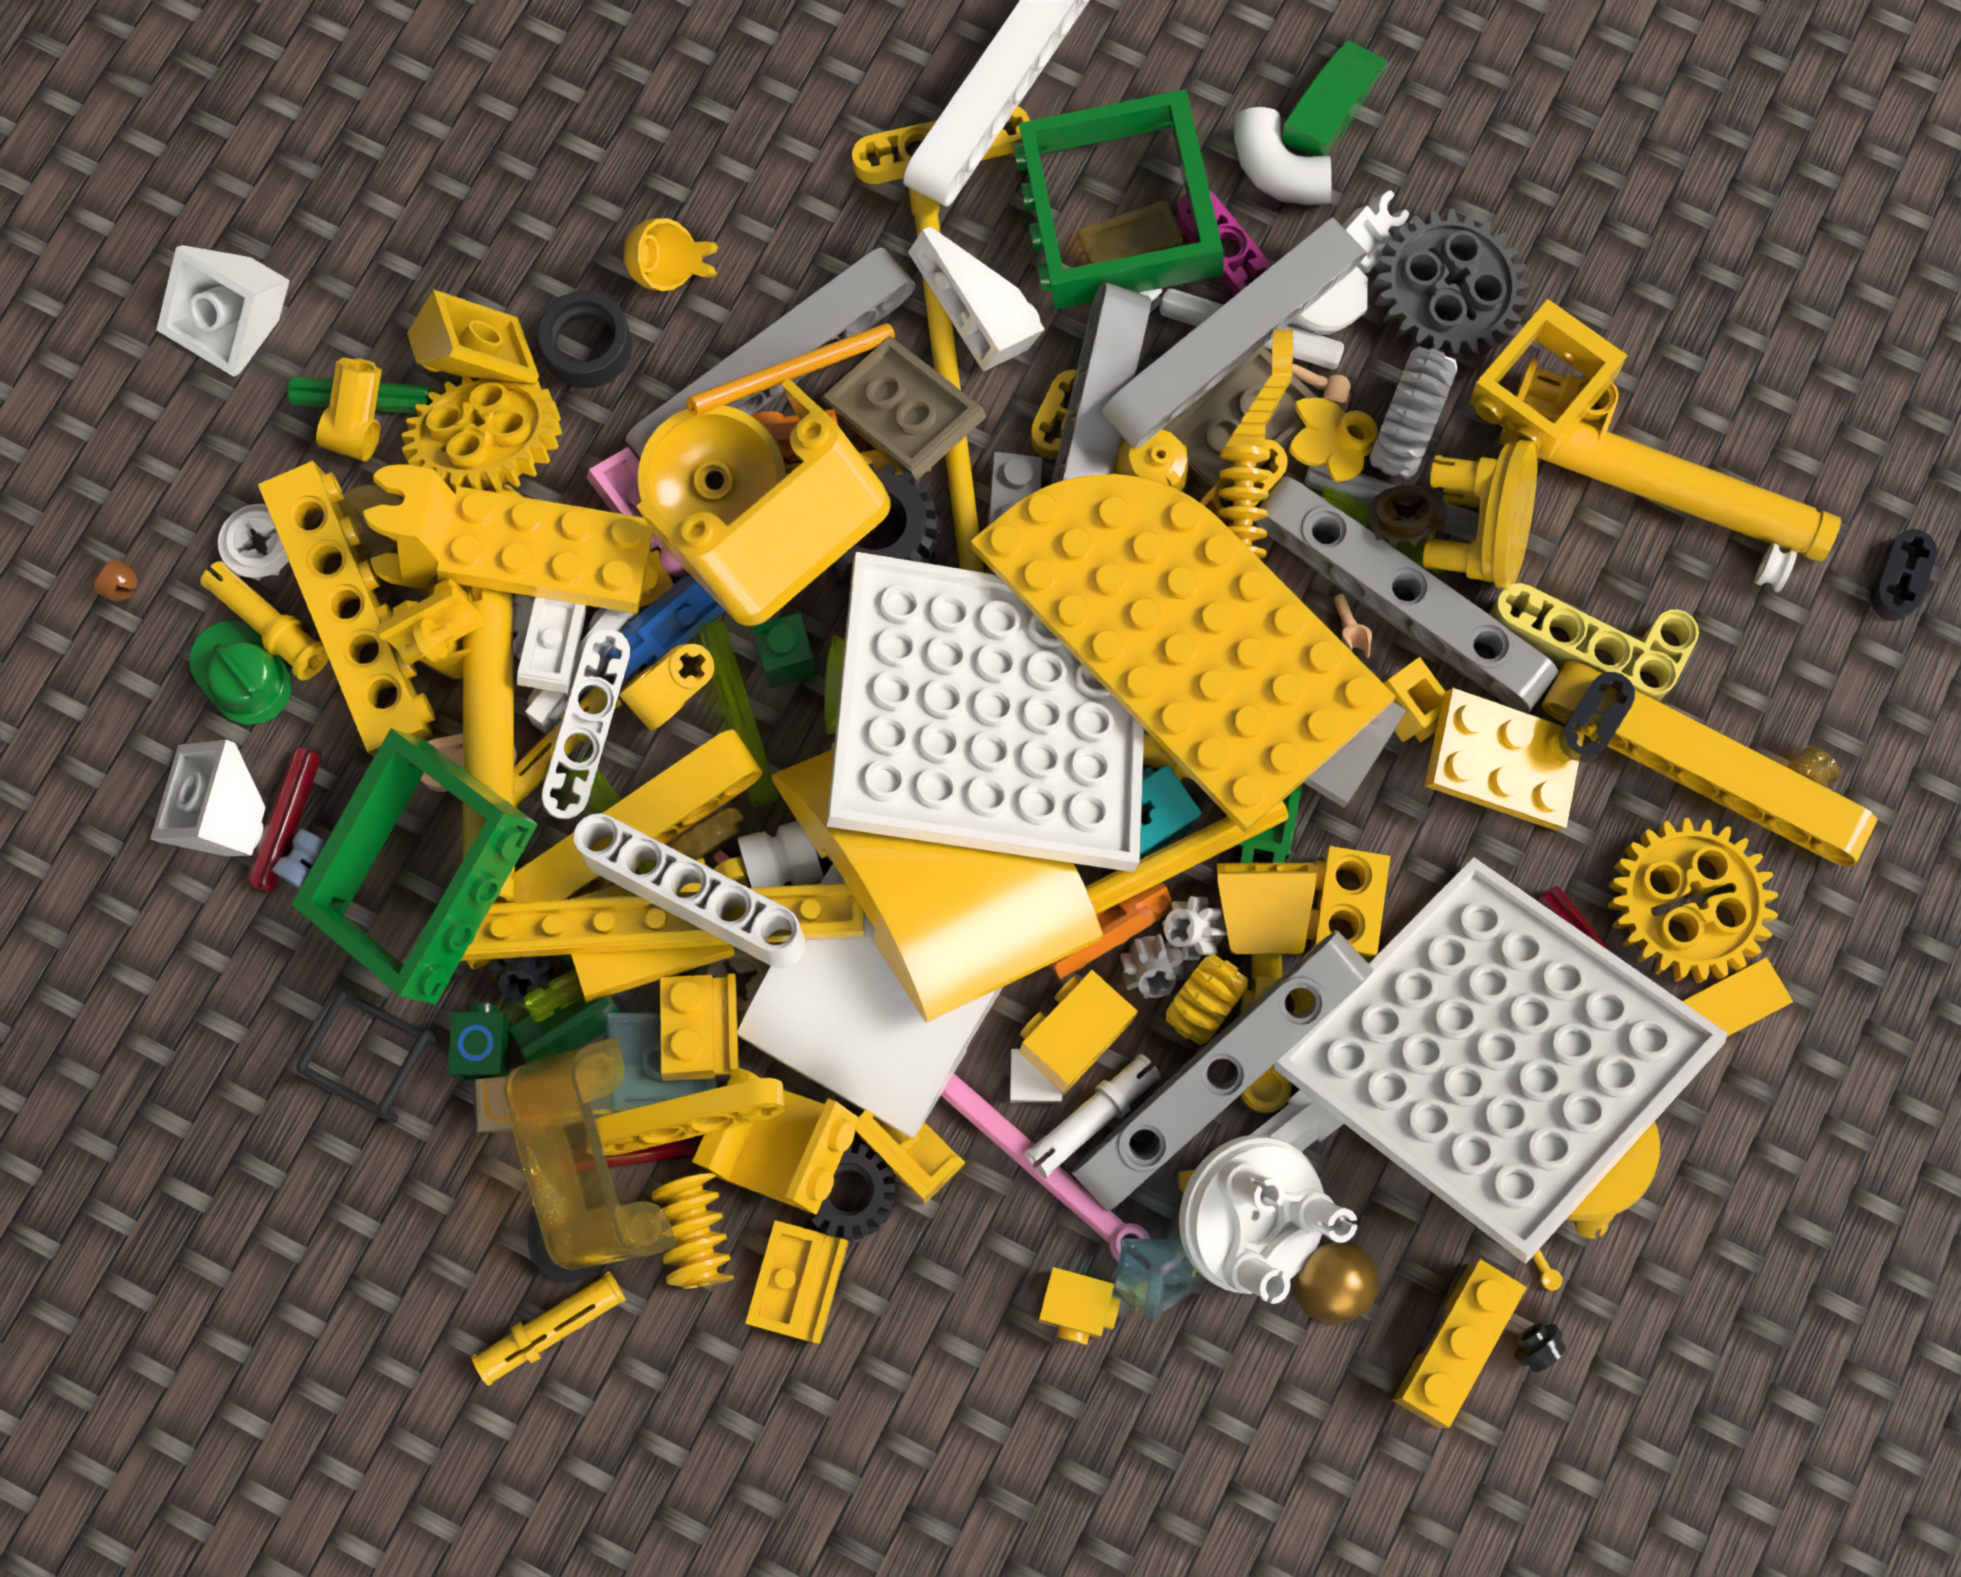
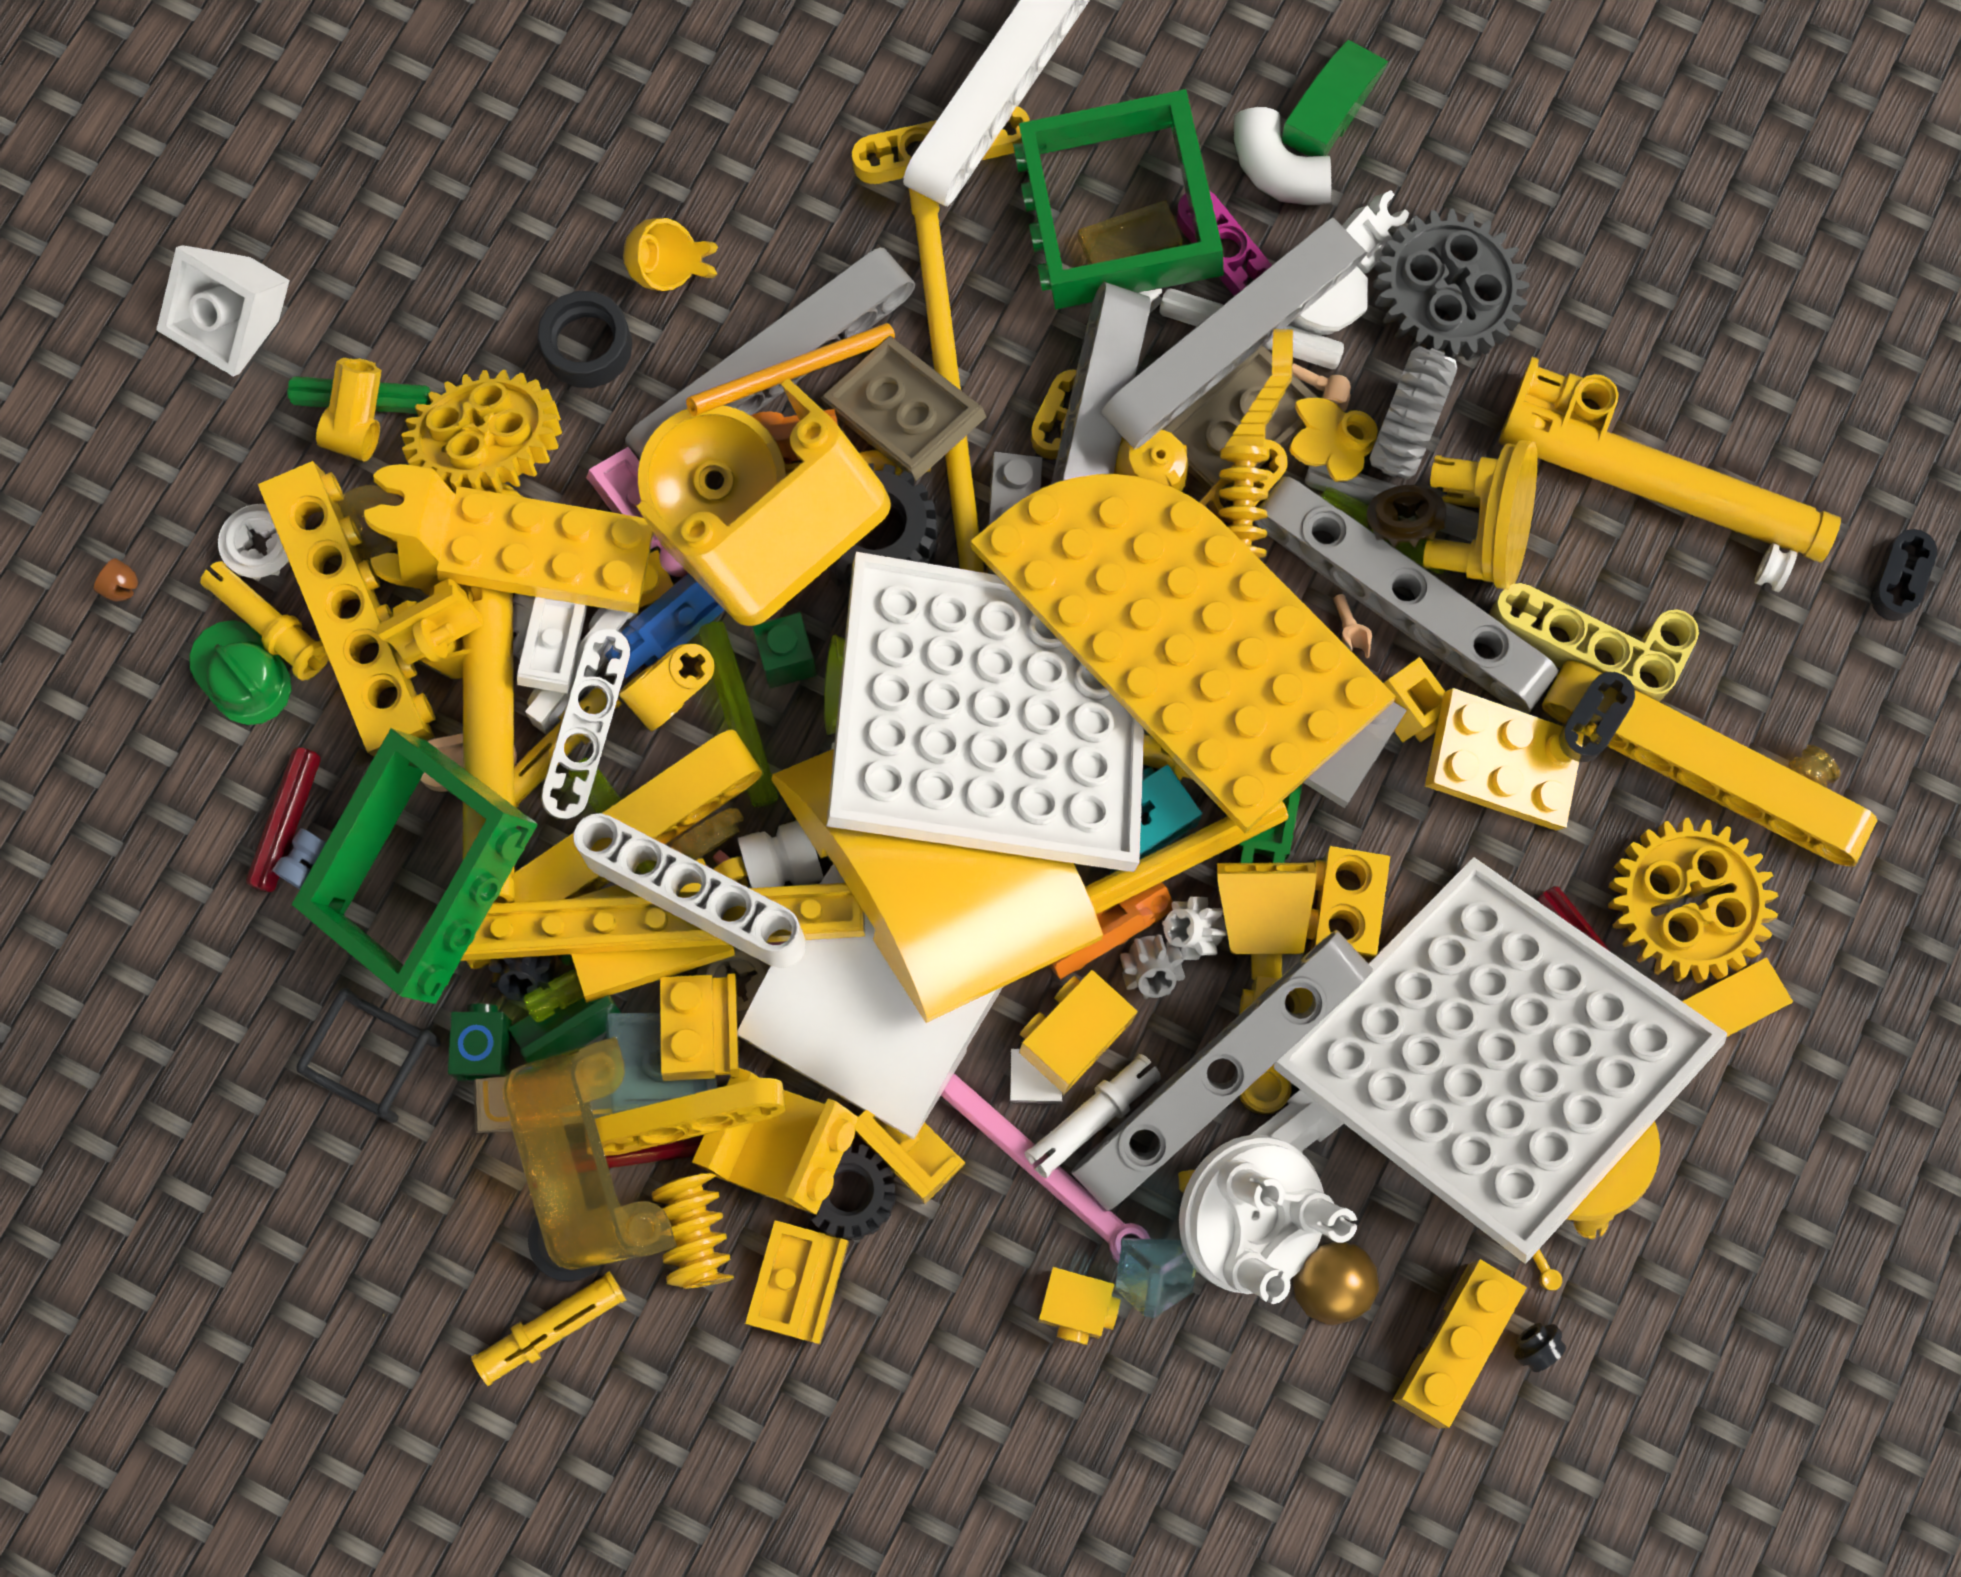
(210, 801): white slope -> none
(470, 341): yellow slope -> none
(979, 302): white slope -> none
(1206, 999): yellow gear -> none
(1573, 344): yellow window -> none

